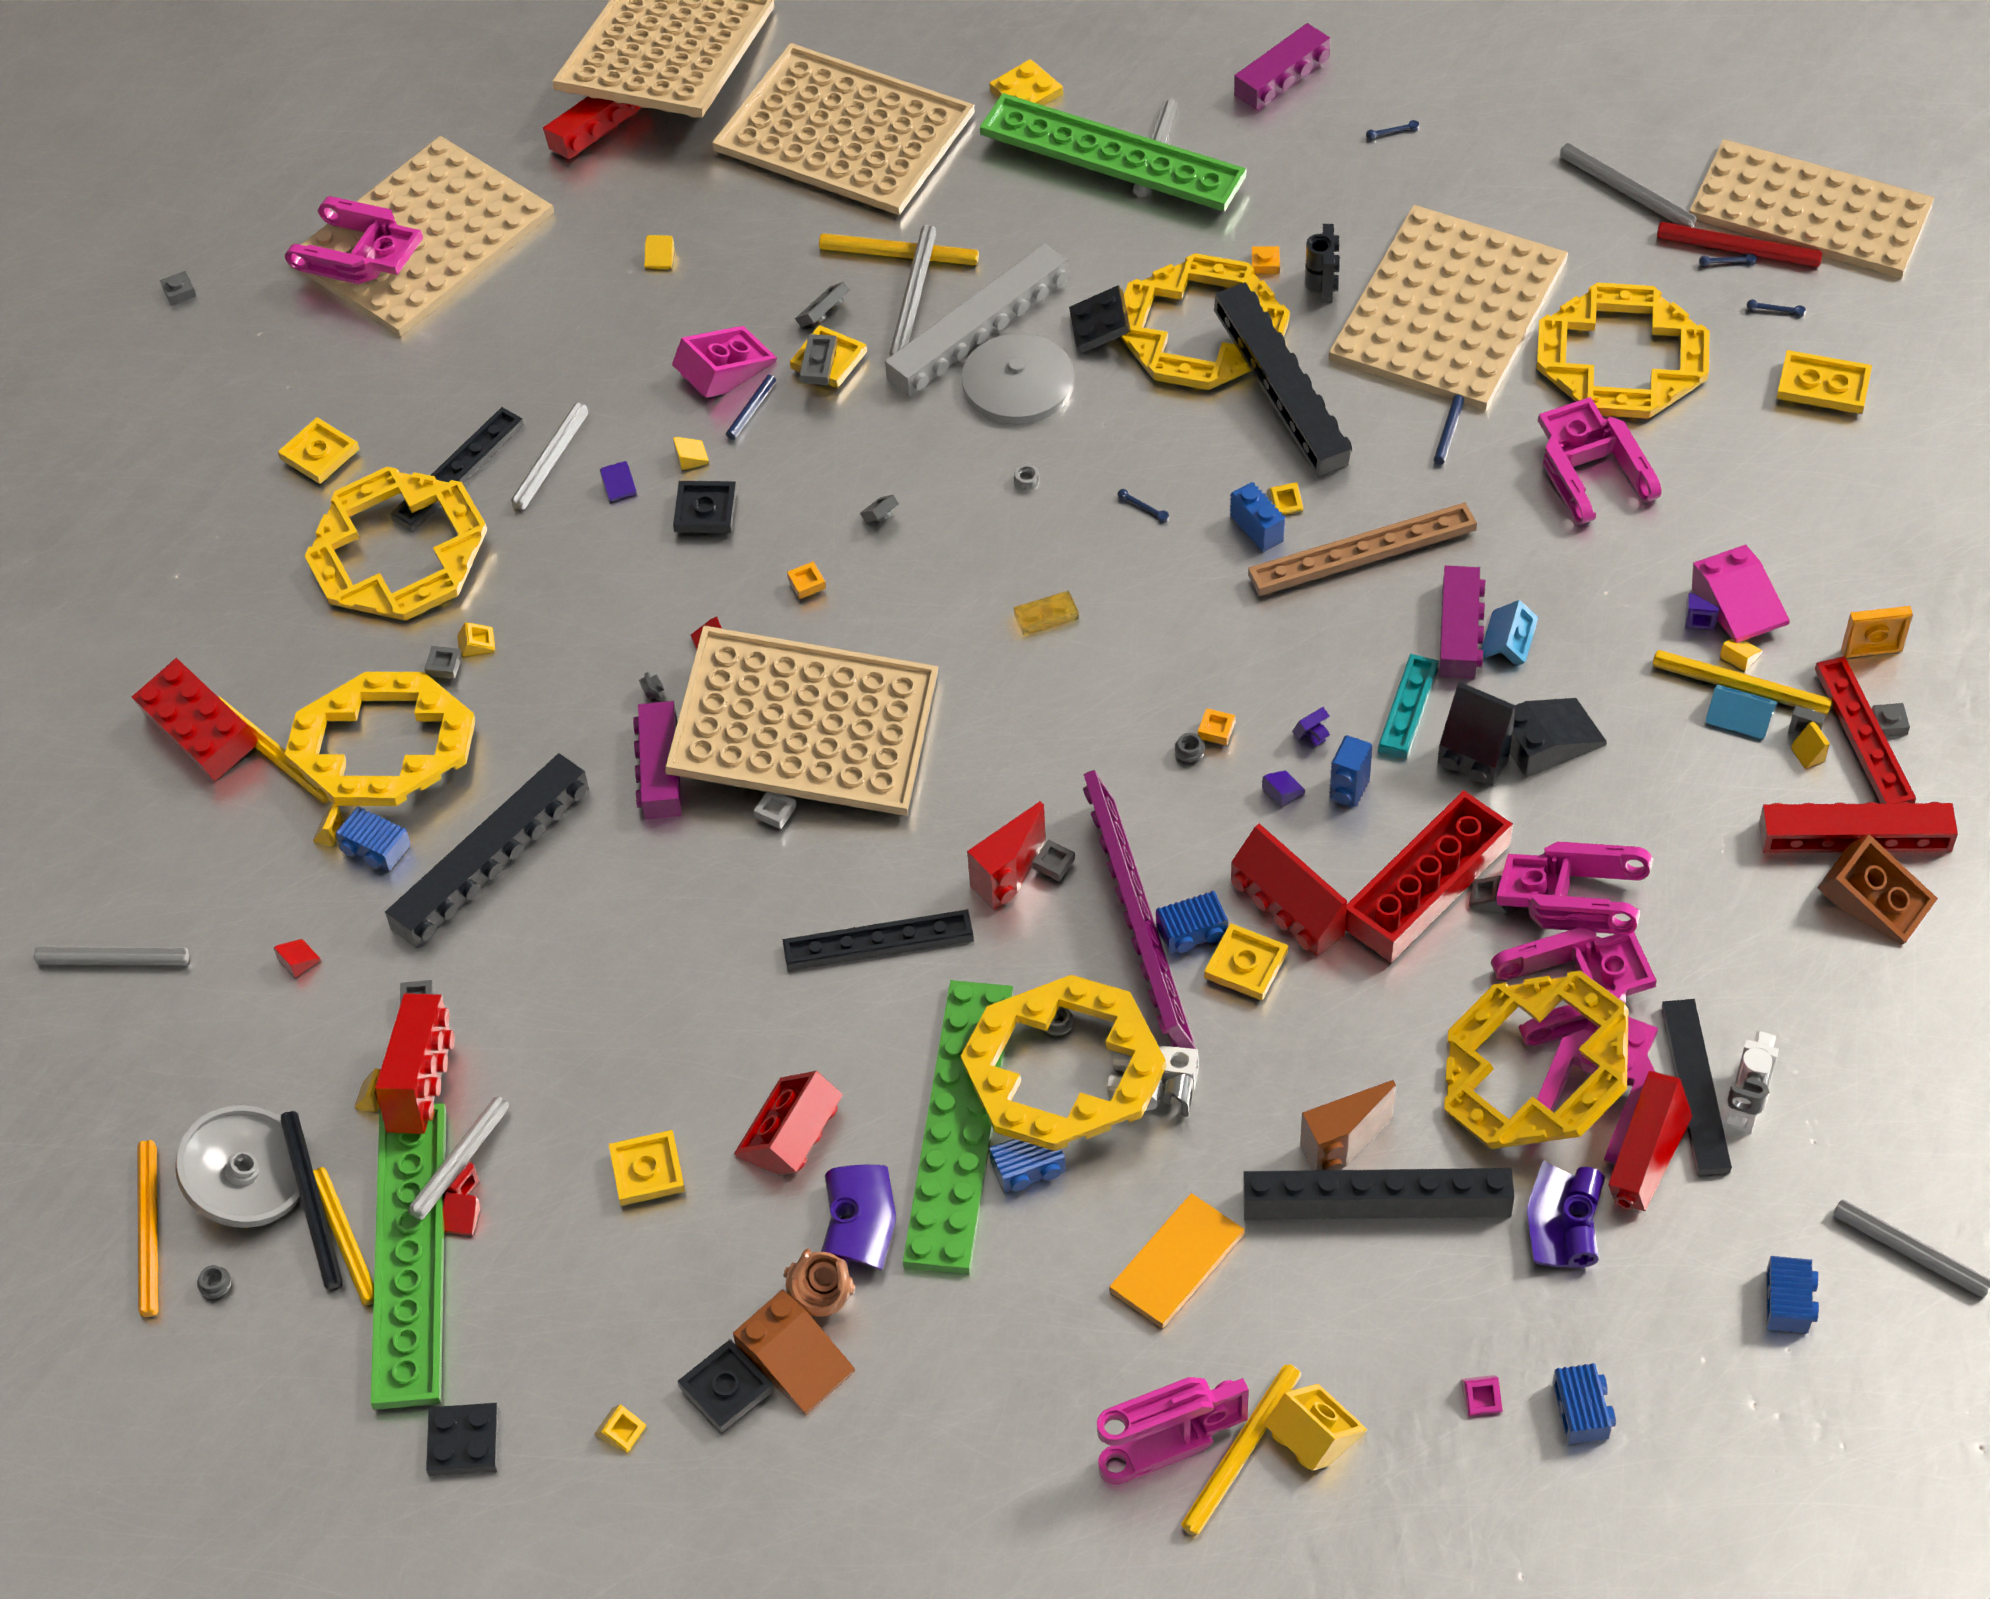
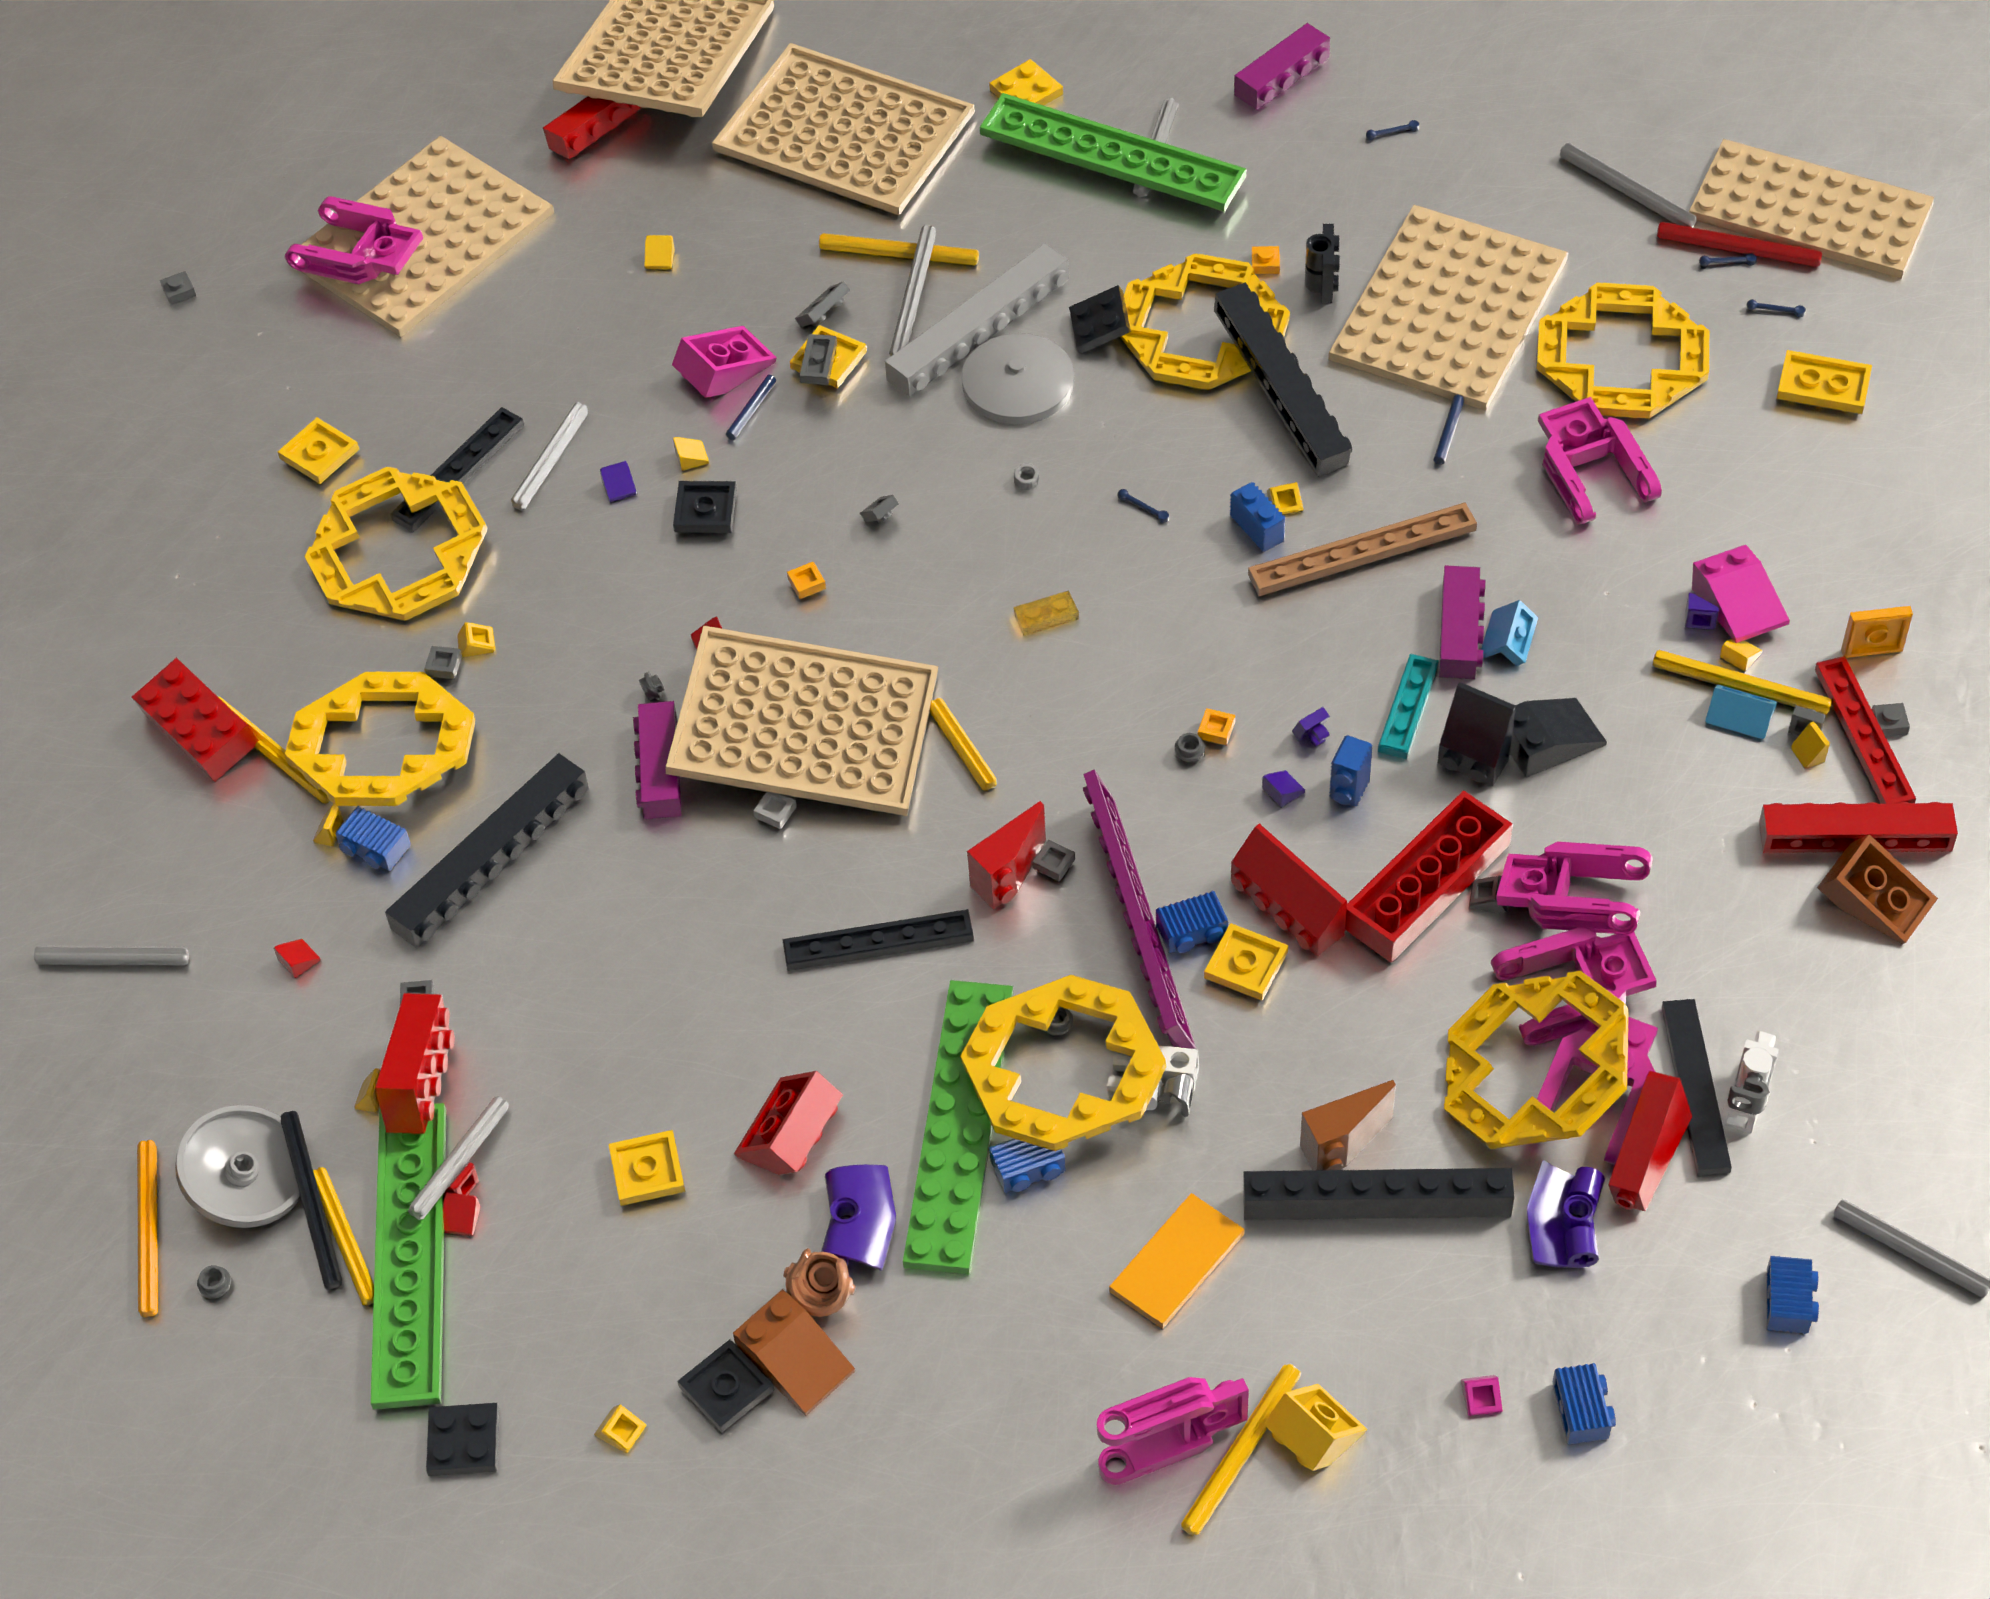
(962, 744): none -> yellow axle

